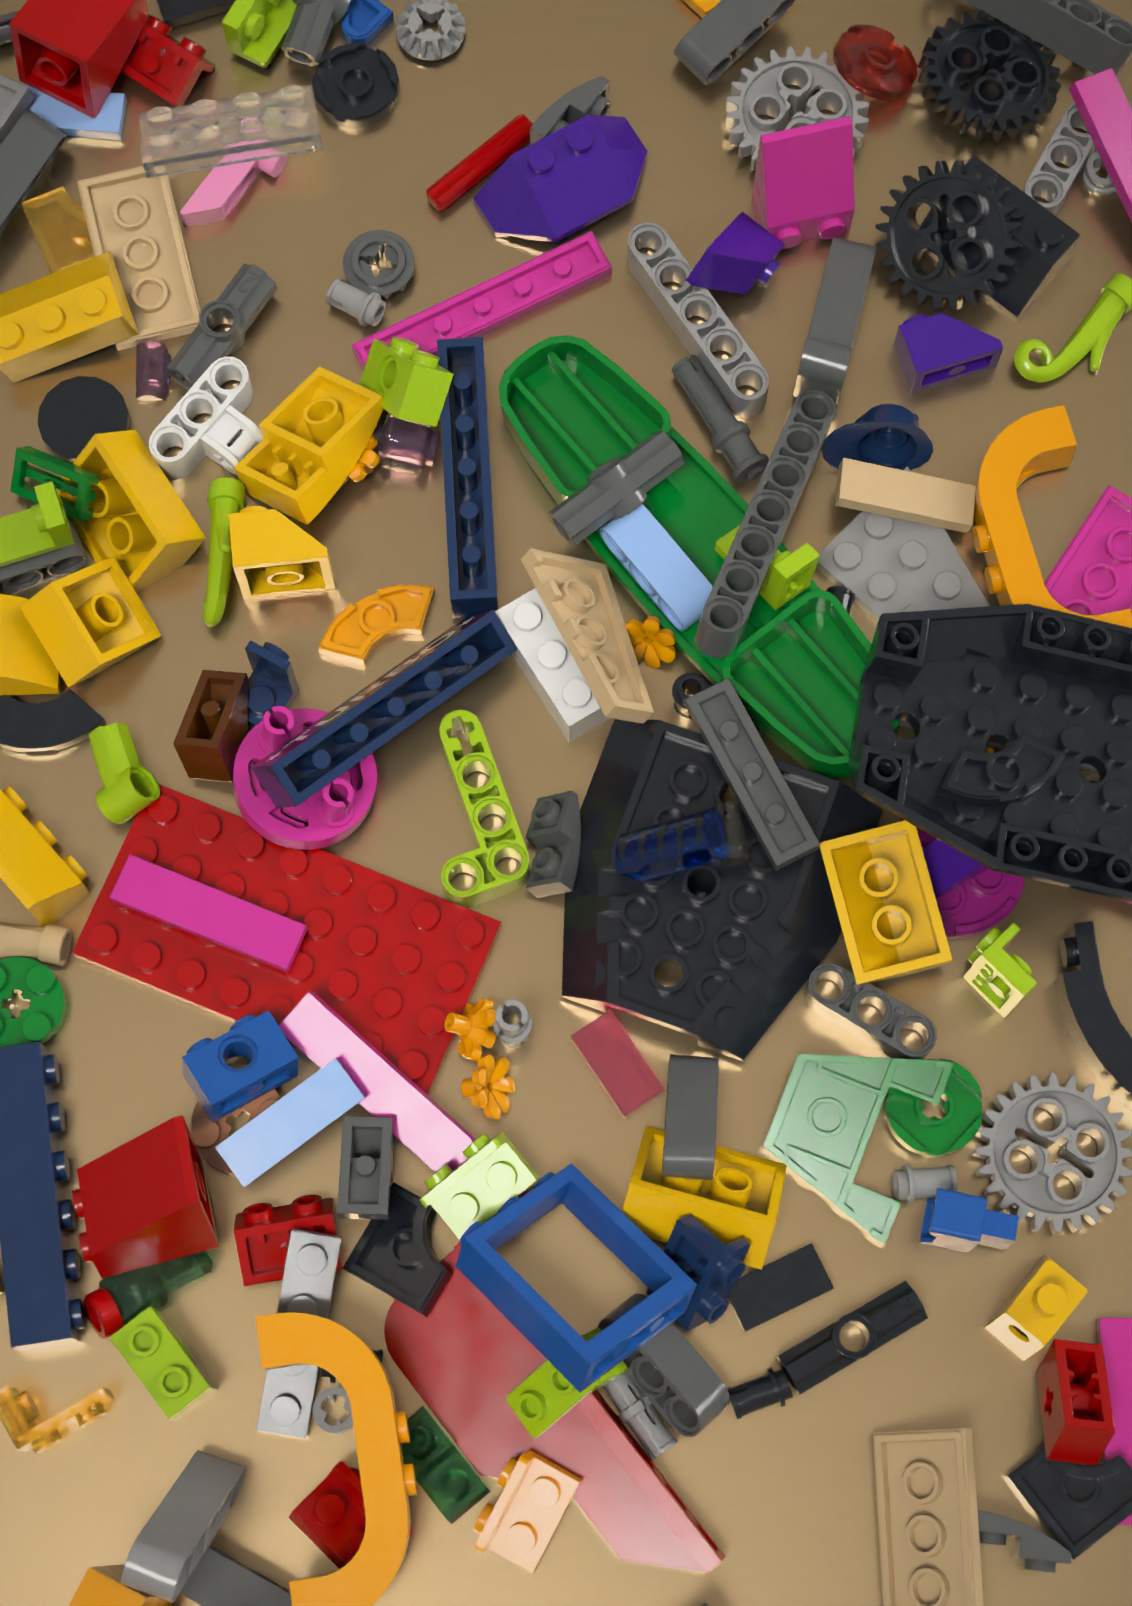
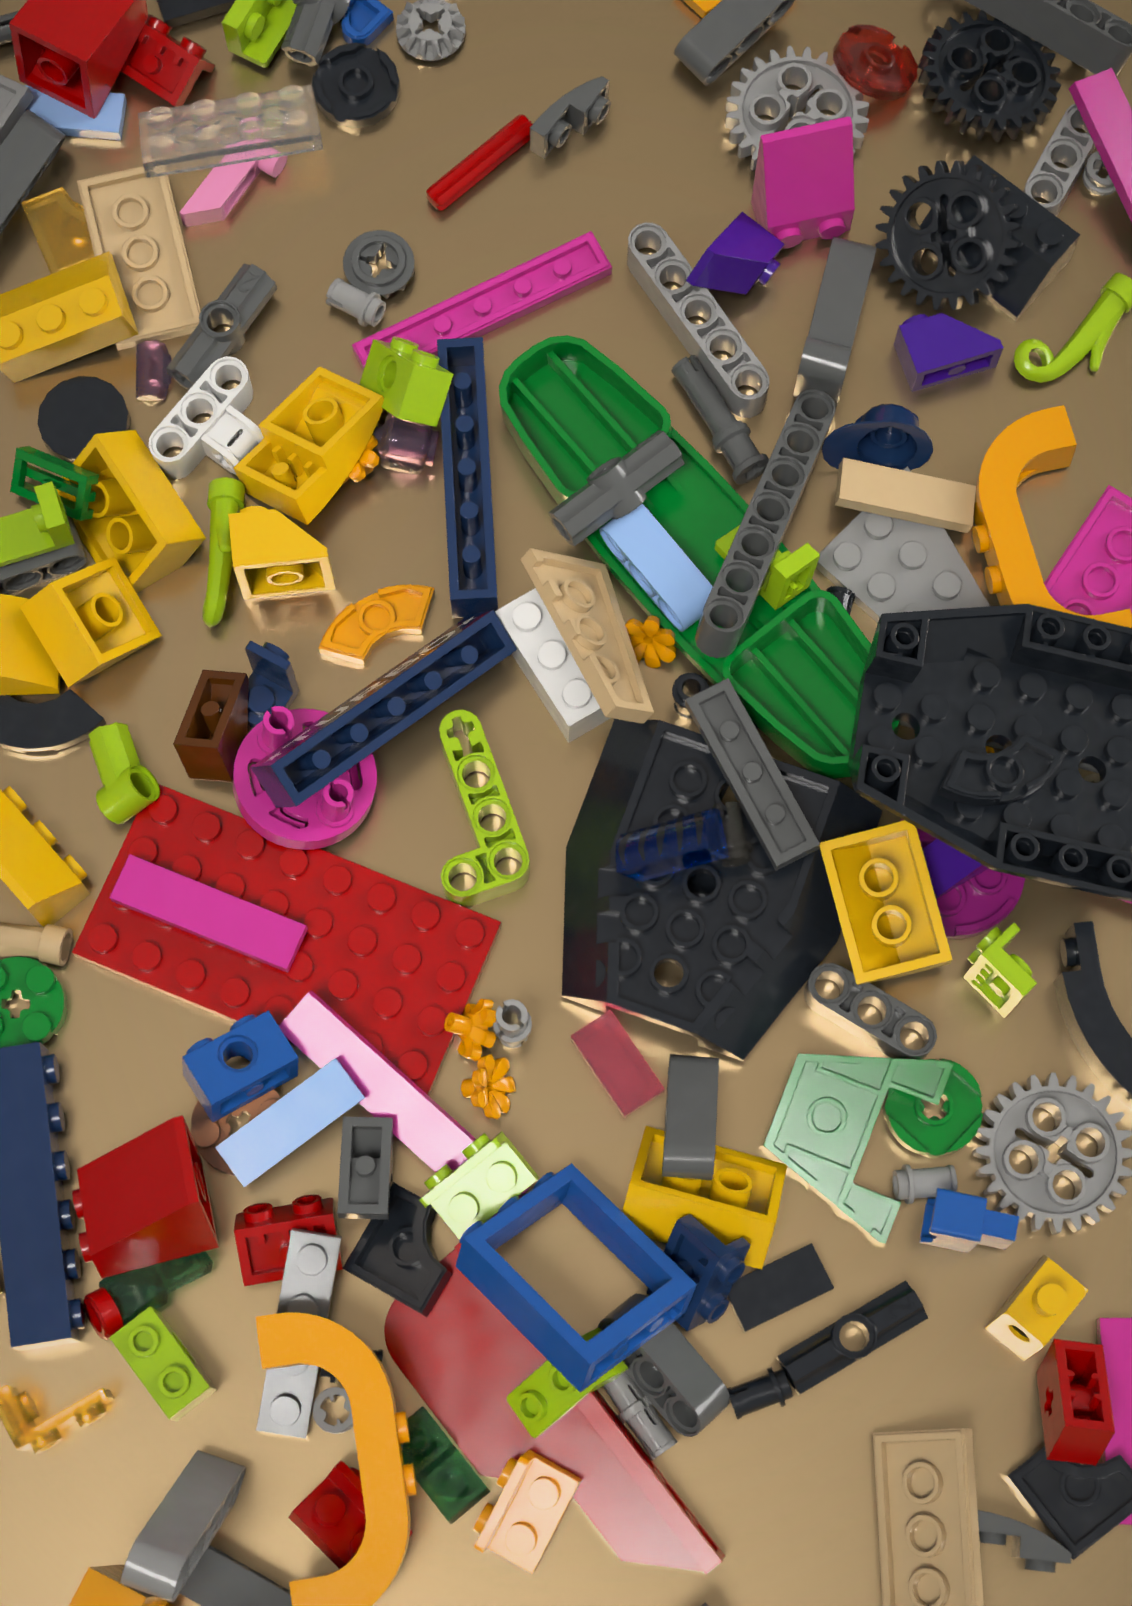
(557, 835): dark grey slope -> none
(564, 180): dark purple wedge -> none

